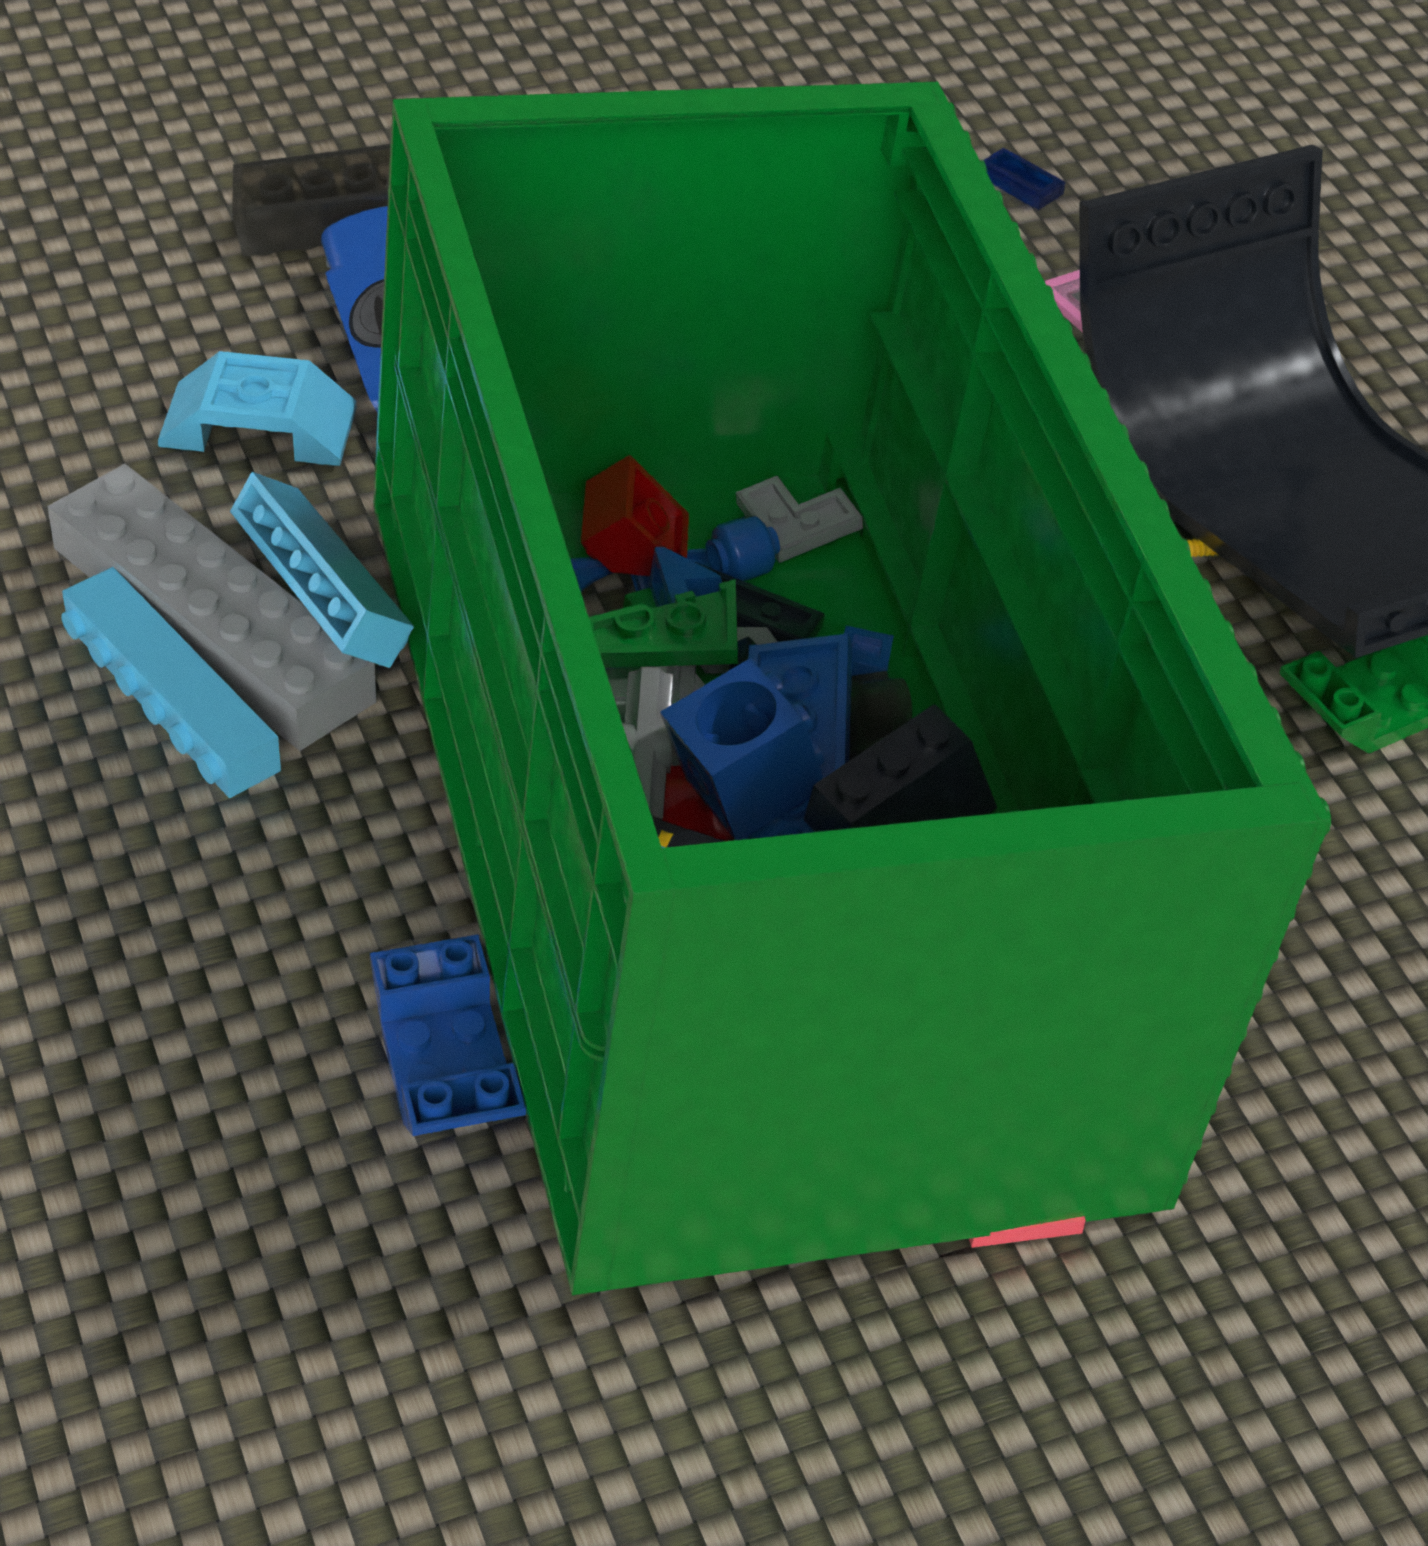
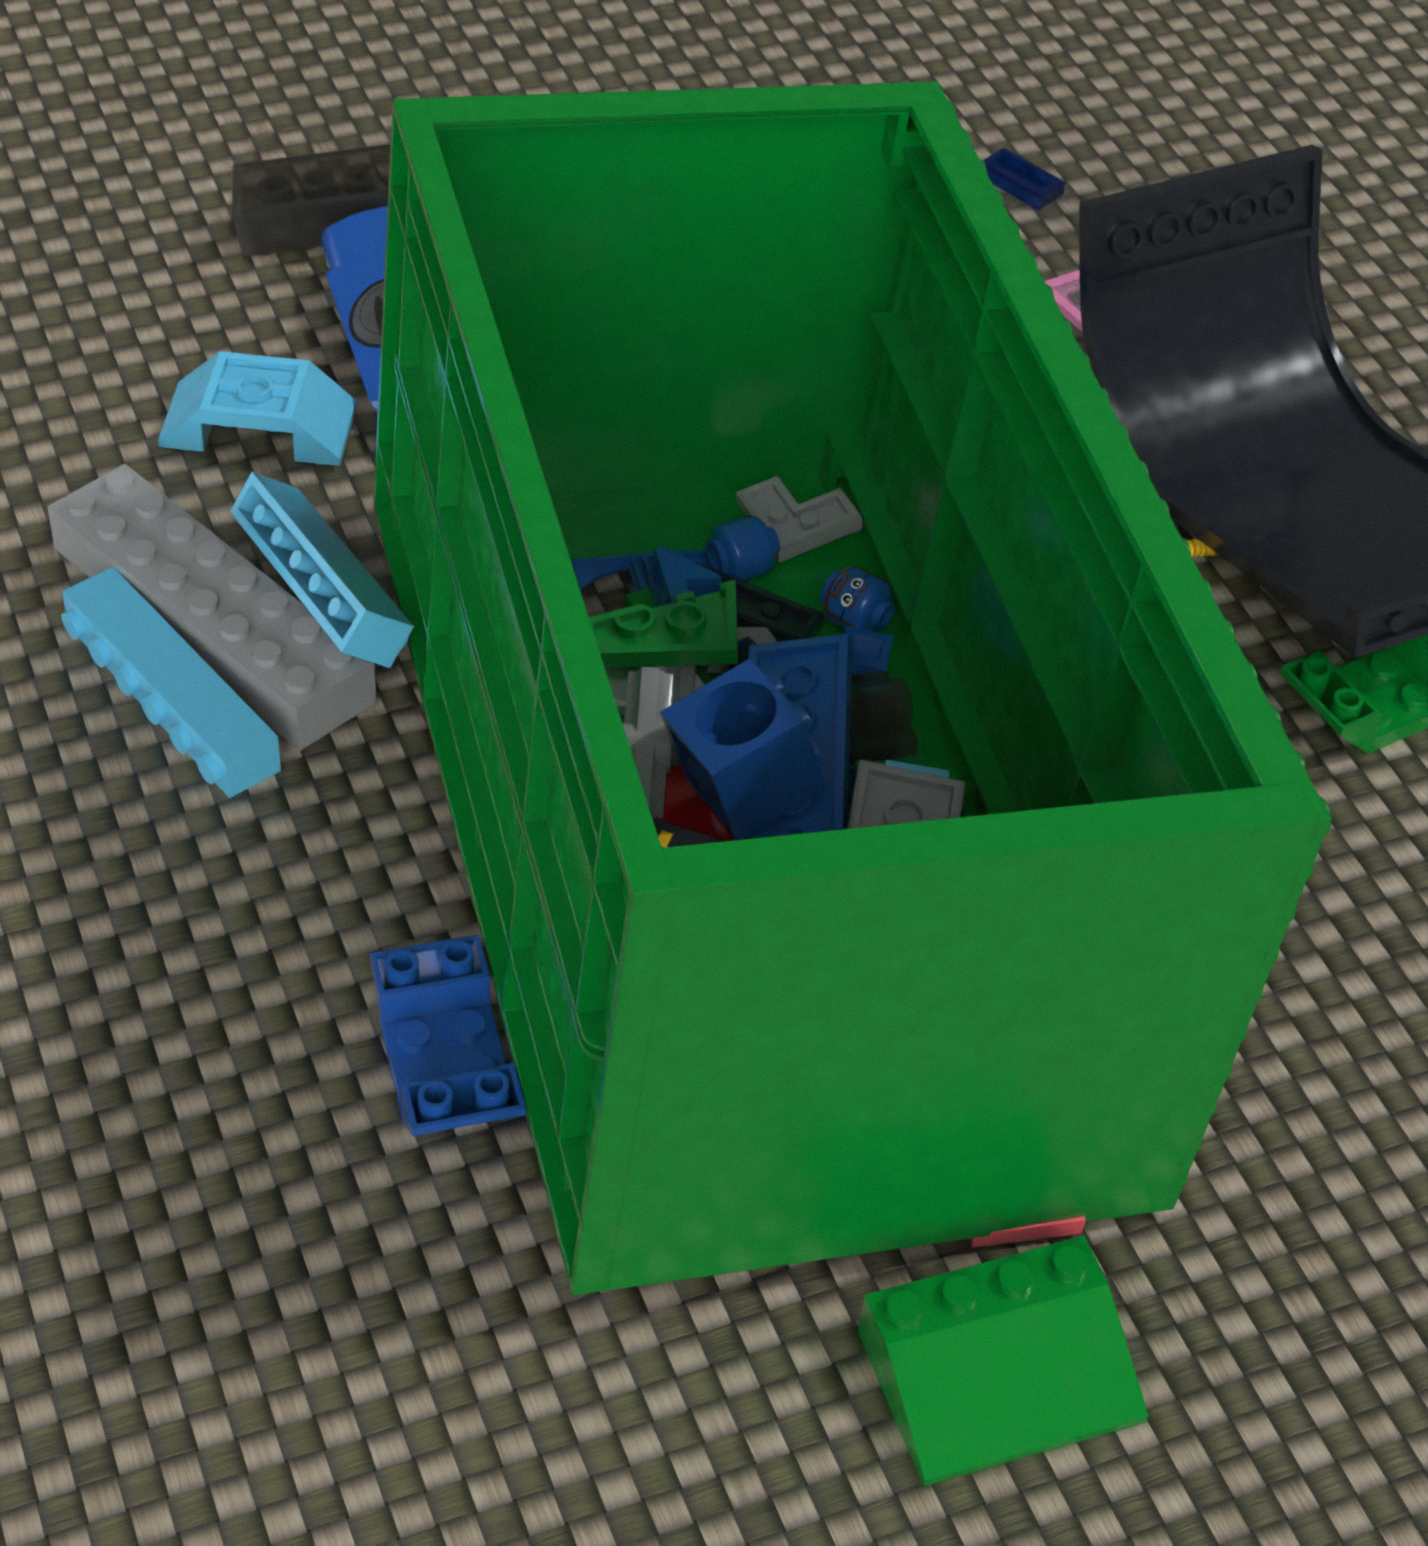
(629, 517): red slope -> none
(857, 599): none -> blue head
(906, 777): black slope -> none
(1002, 1360): none -> green slope

